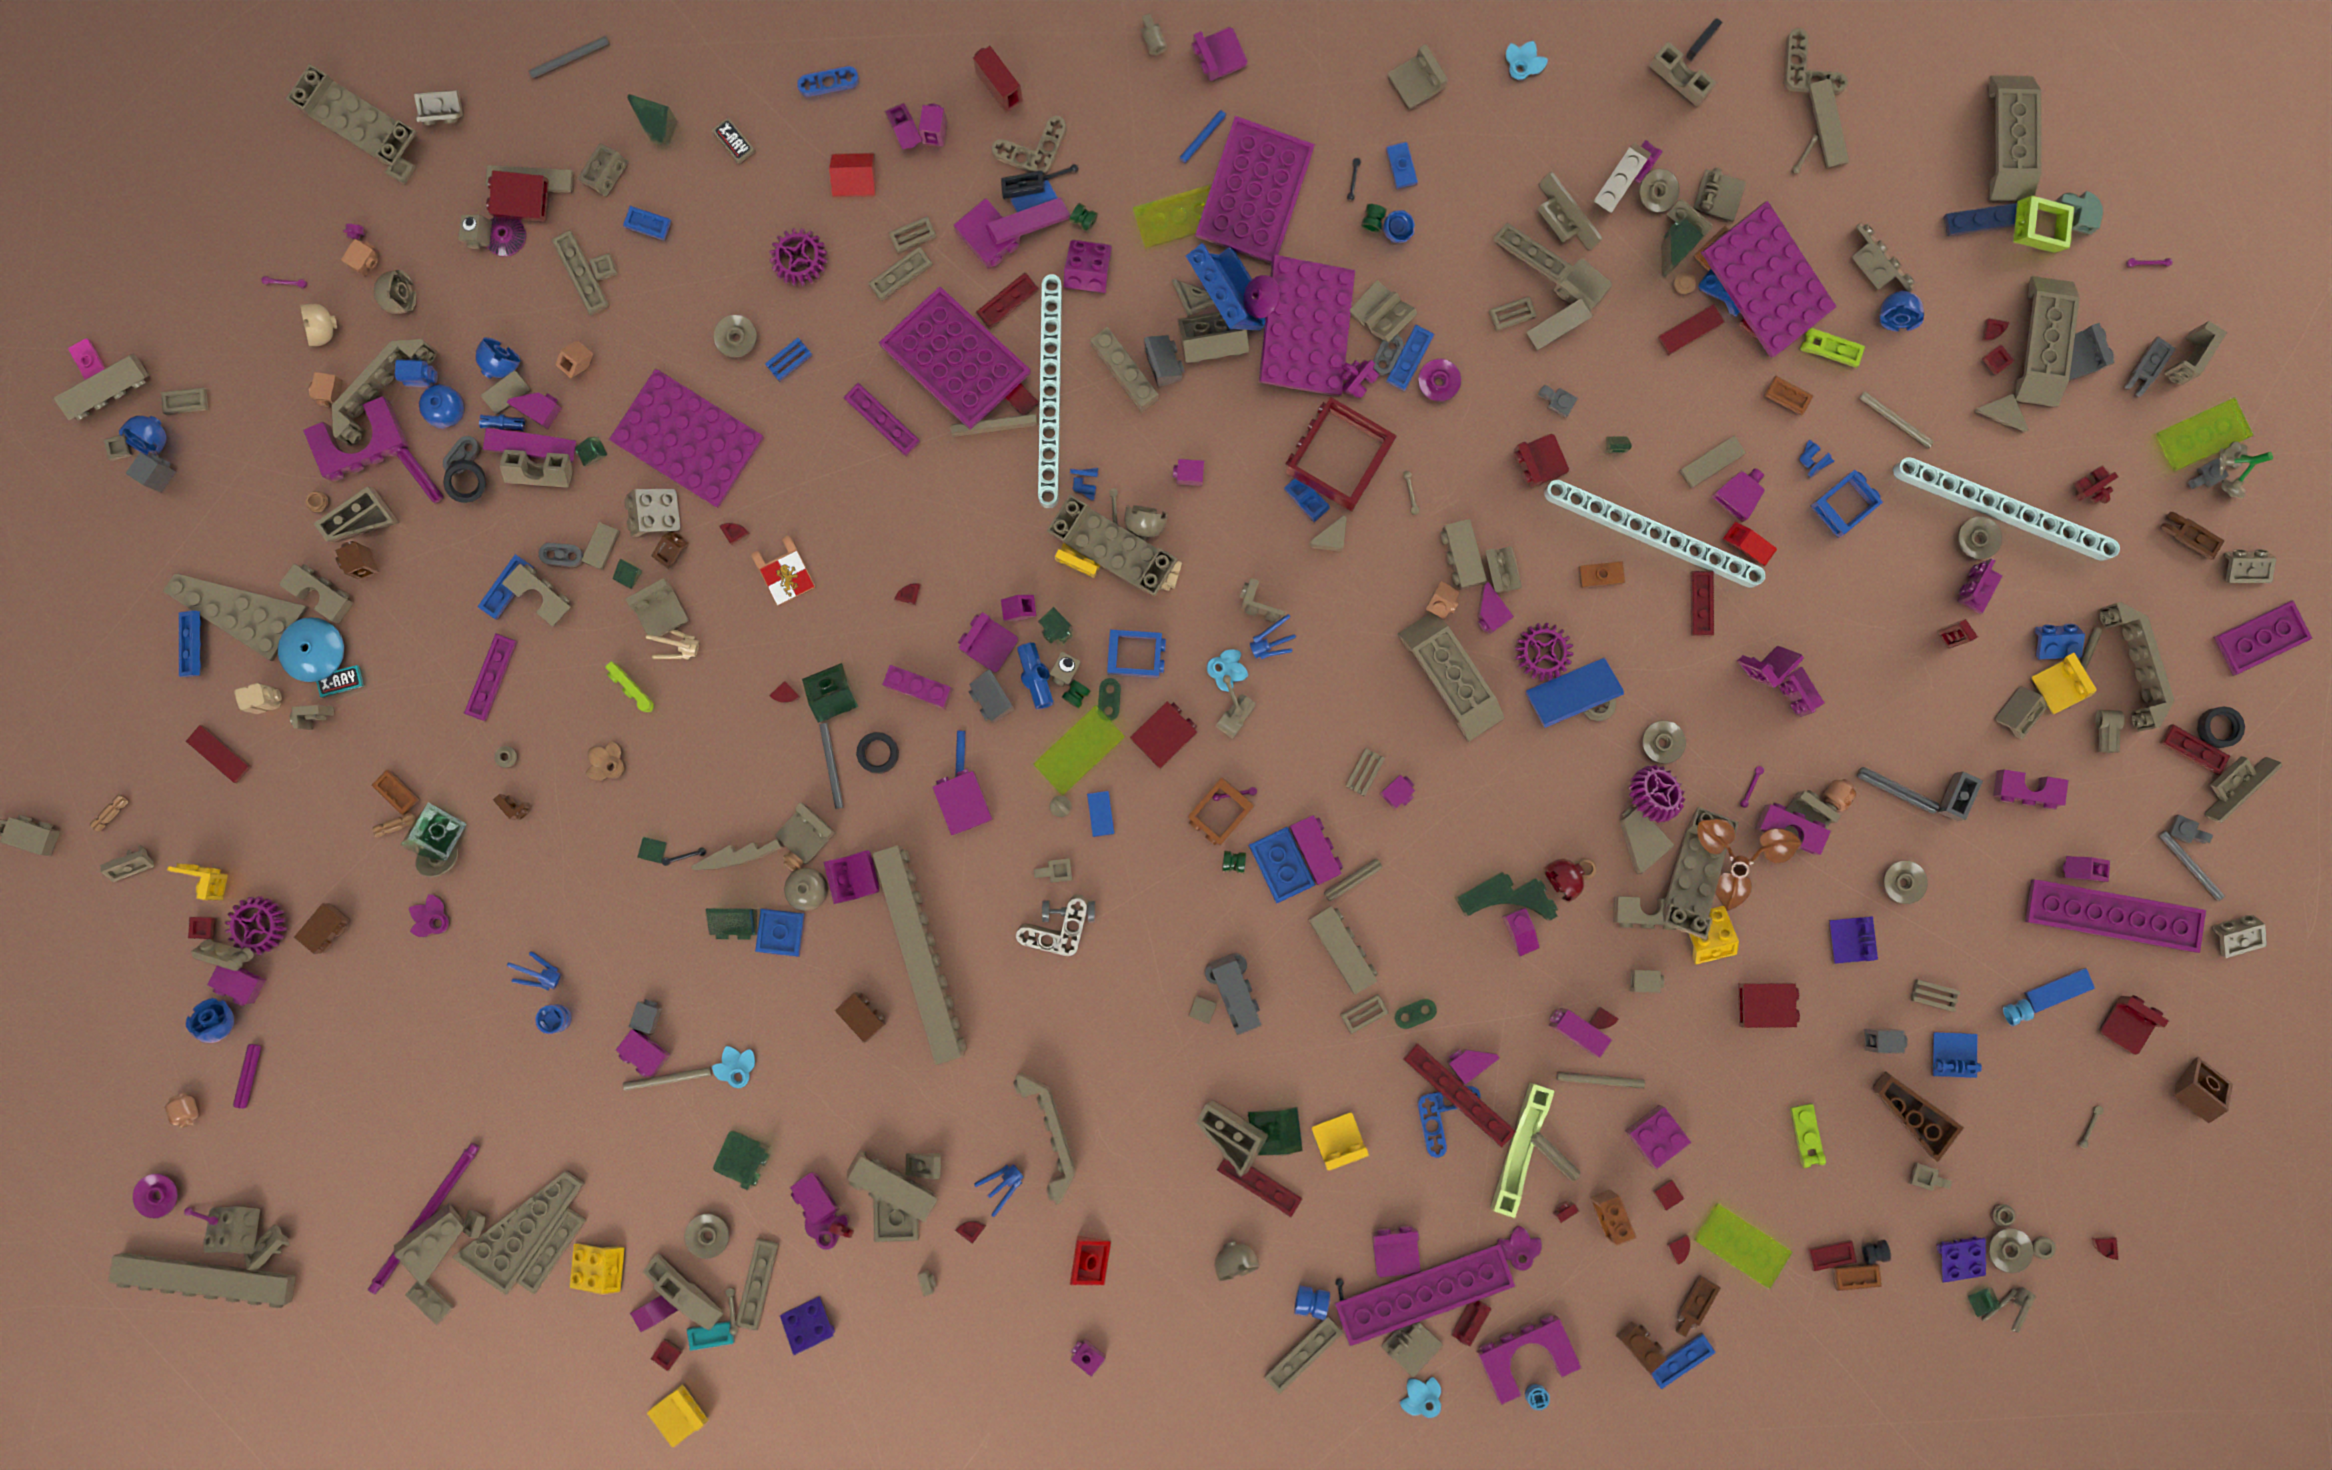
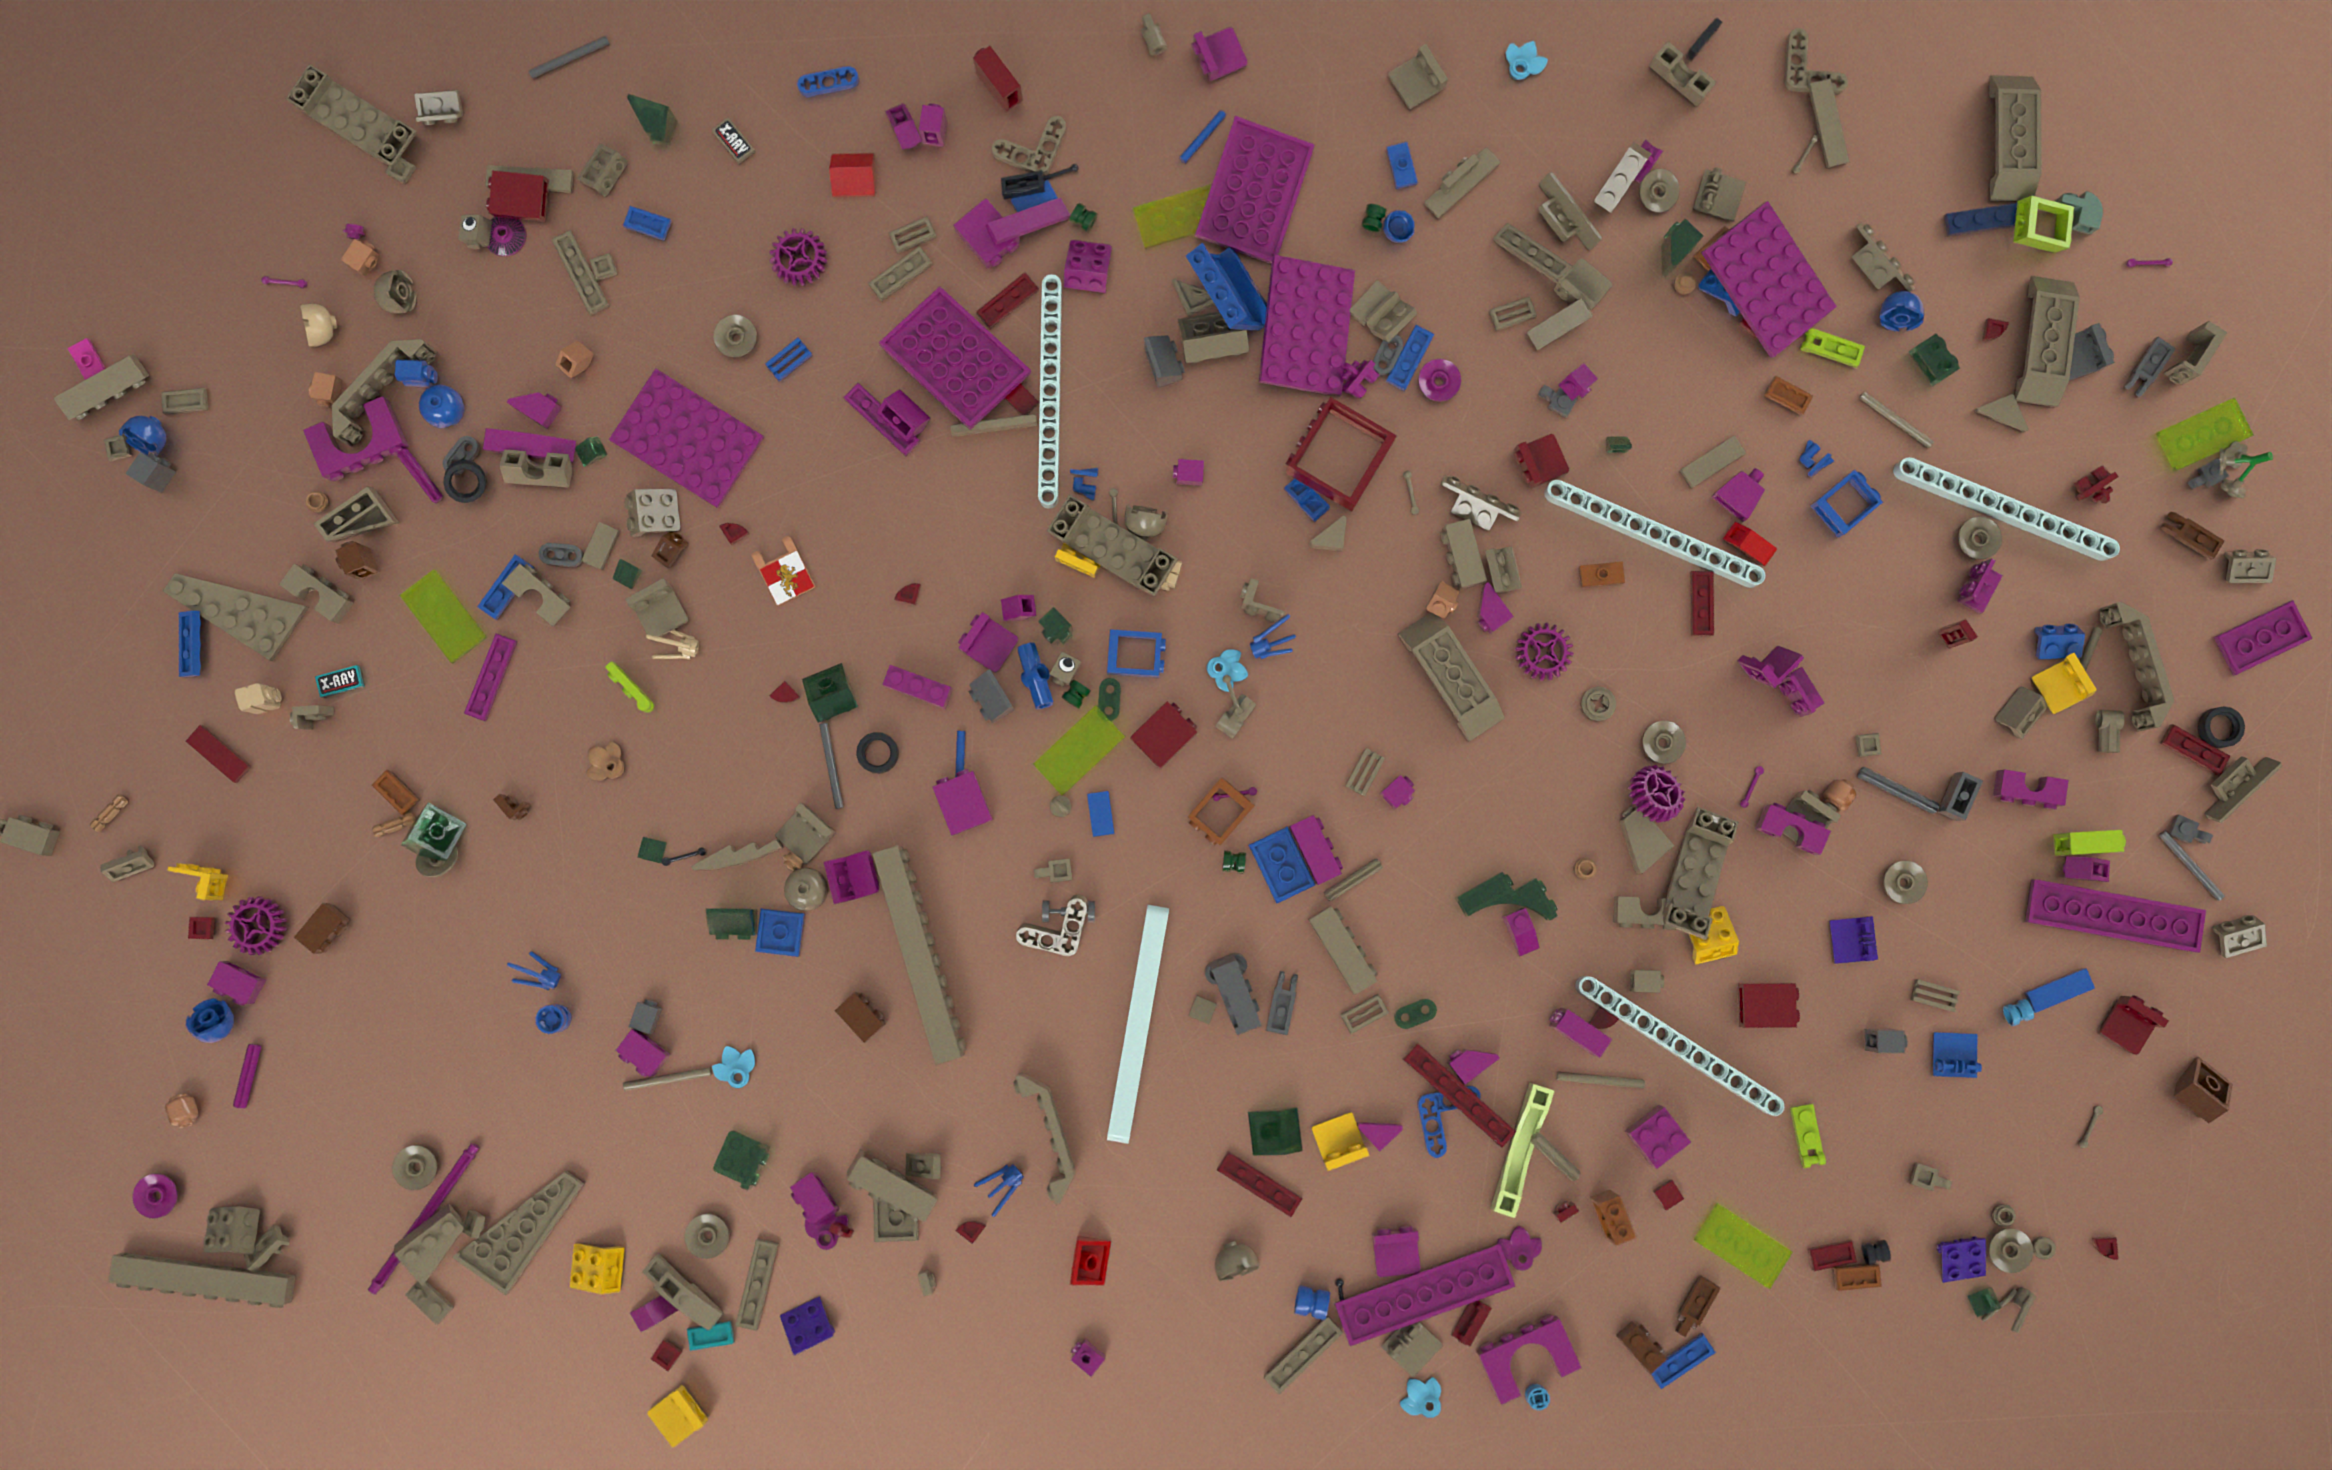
(211, 1220): magenta hinge -> none
(222, 954): dark tan plate -> none
(323, 652): dark azure dish -> none
(404, 1169): none -> dark tan dish
(426, 916): magenta plate -> none
(443, 616): none -> clear neon green tile
(494, 359): blue cylinder -> none
(502, 422): blue pin -> none
(508, 387): dark tan slope -> none
(512, 757): dark tan plate -> none
(551, 1250): dark tan tile -> none
(730, 1292): dark tan hinge -> none
(903, 415): none -> magenta brick
(1124, 369): dark tan brick -> none
(1138, 1024): none -> light aqua beam
(1232, 1135): dark tan wedge -> none
(1268, 296): magenta dish -> none
(1282, 1006): none -> dark grey hinge
(1356, 163): black hinge -> none
(1380, 1133): none -> magenta slope
(1461, 181): none -> dark tan bracket
(1477, 506): none -> bracket
(1565, 878): dark red cylinder -> none
(1574, 692): blue tile -> none
(1578, 382): none -> magenta brick
(1680, 1249): dark red tile -> none
(1683, 210): dark tan bracket -> none
(1689, 1049): none -> light aqua beam
(1691, 329): dark red tile -> none
(1735, 886): dark orange plant -> none
(1868, 744): none -> dark tan tile
(1923, 1120): reddish brown wedge -> none
(1934, 359): none -> clear green brick
(1998, 359): dark red plate -> none
(2089, 842): none -> lime window

